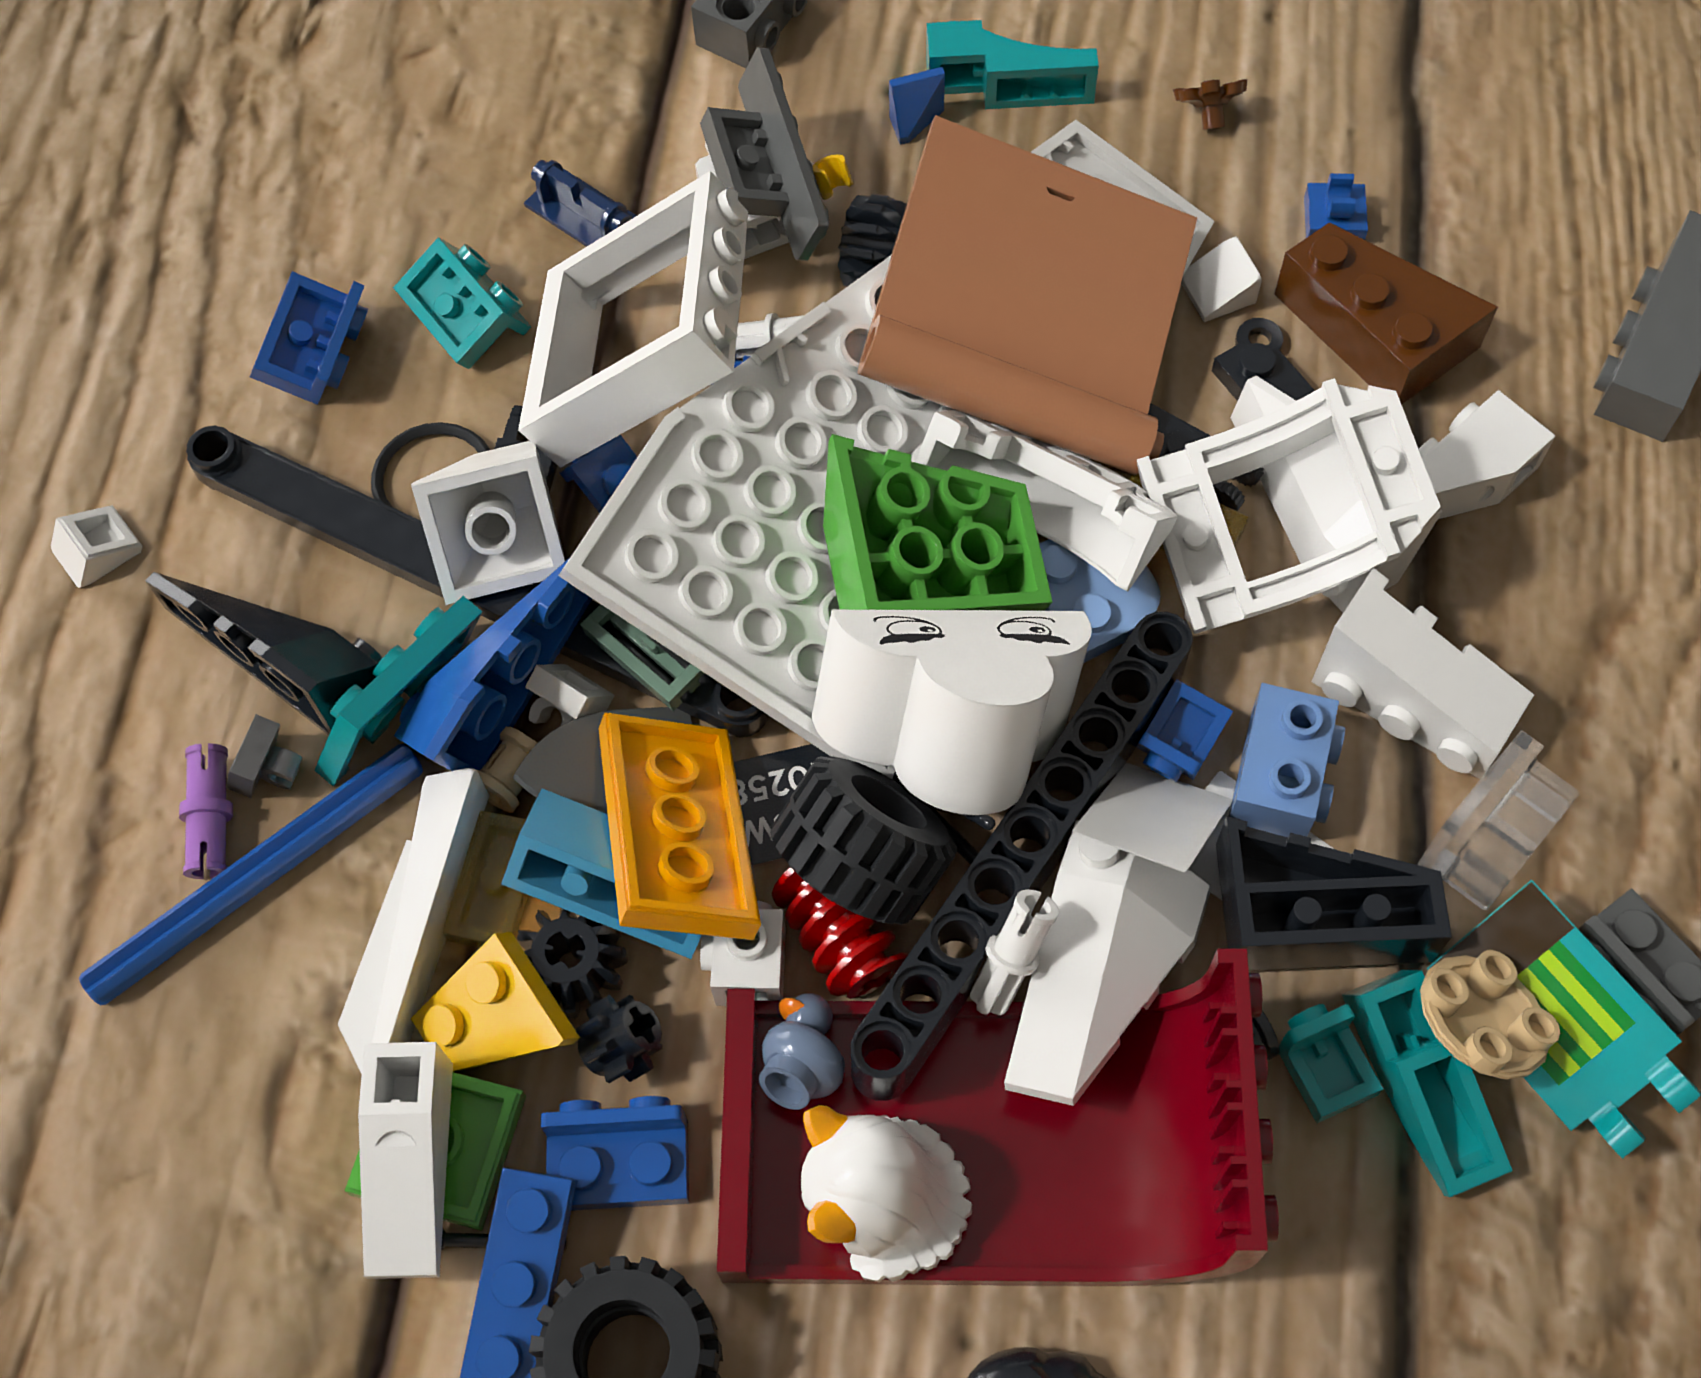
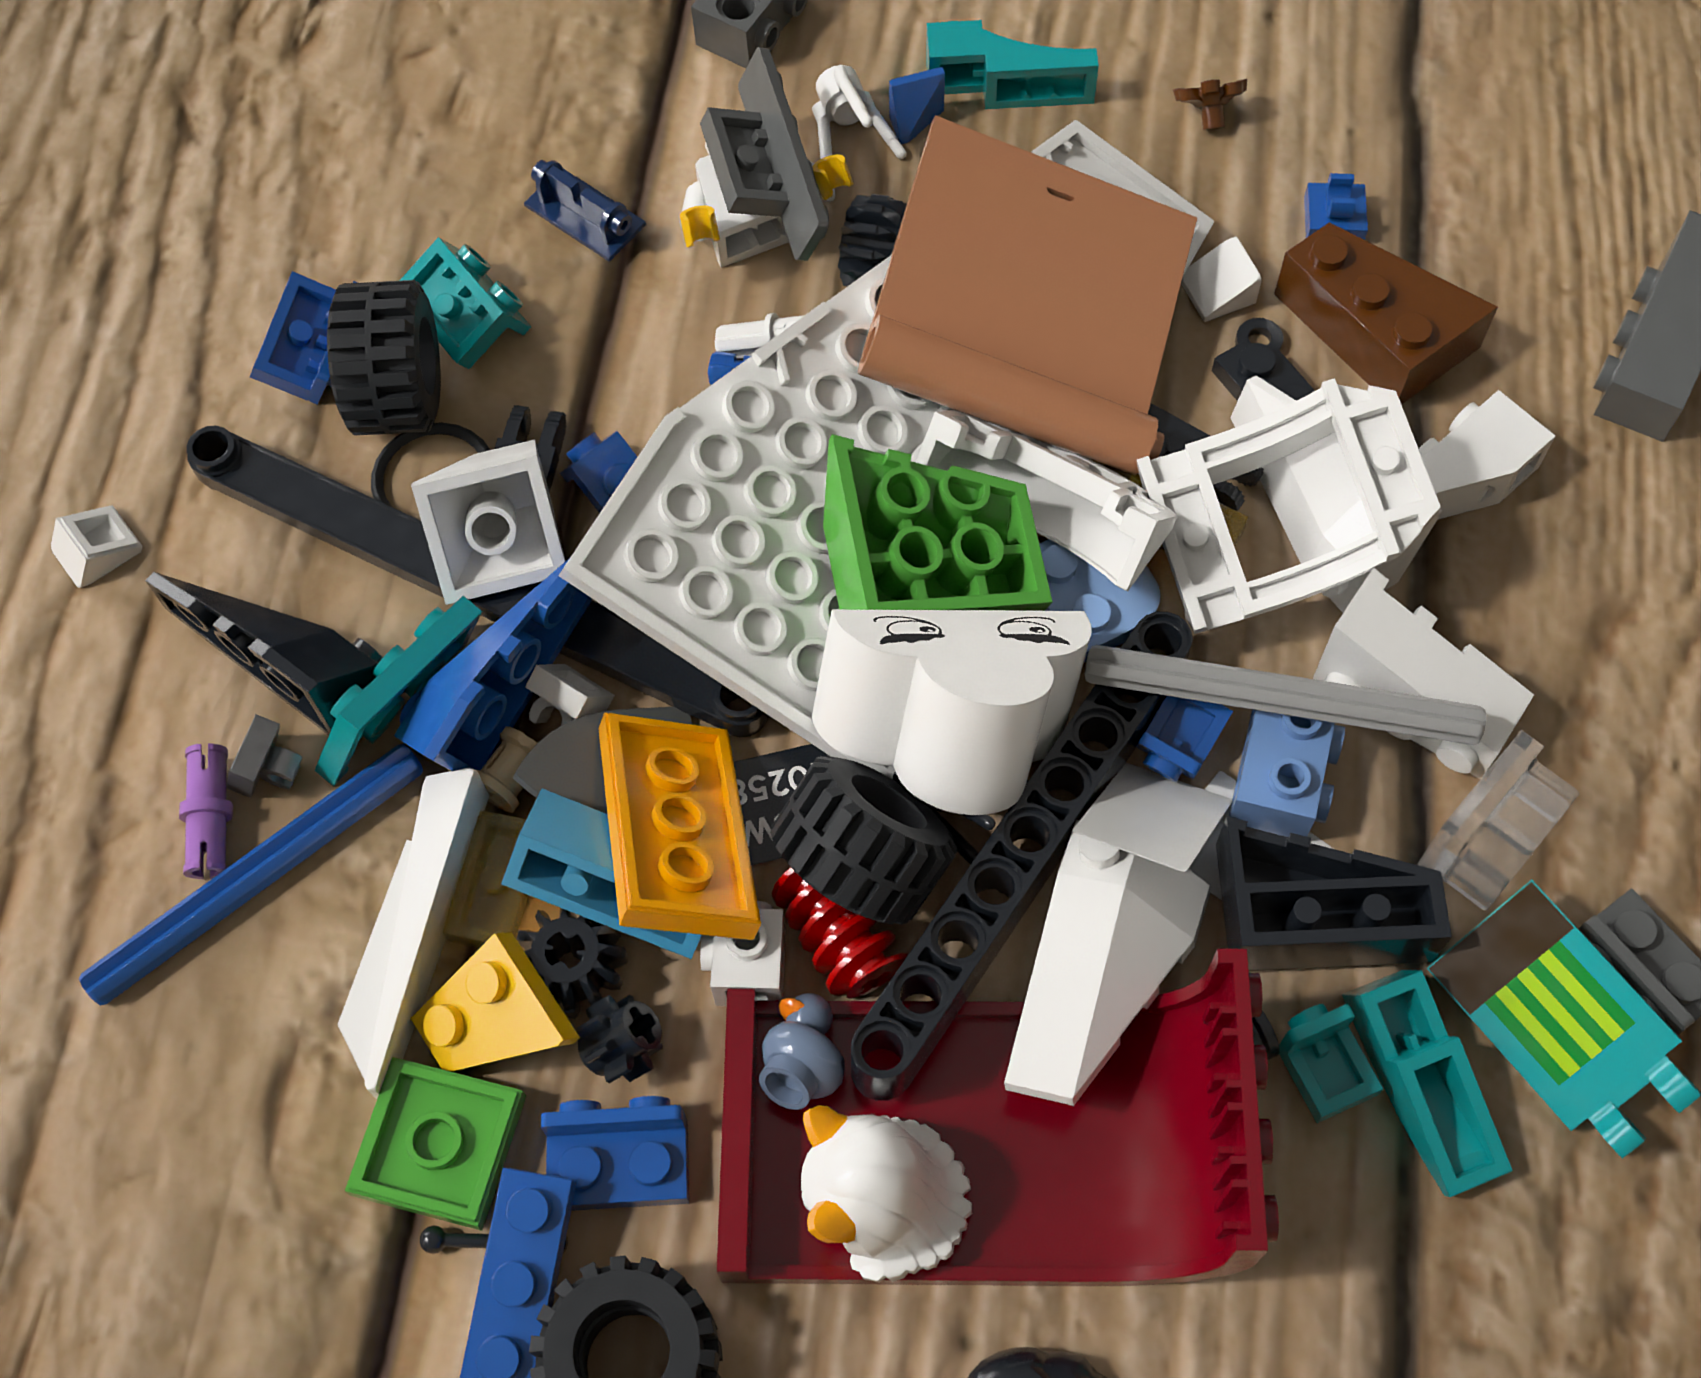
(384, 357): none -> black tyre
(403, 1157): white slope -> none
(576, 412): white window -> none
(670, 694): sand green tile -> none
(846, 103): none -> white plant
(1013, 953): white axle -> none
(1286, 694): none -> light grey axle
(1487, 1015): tan dish -> none

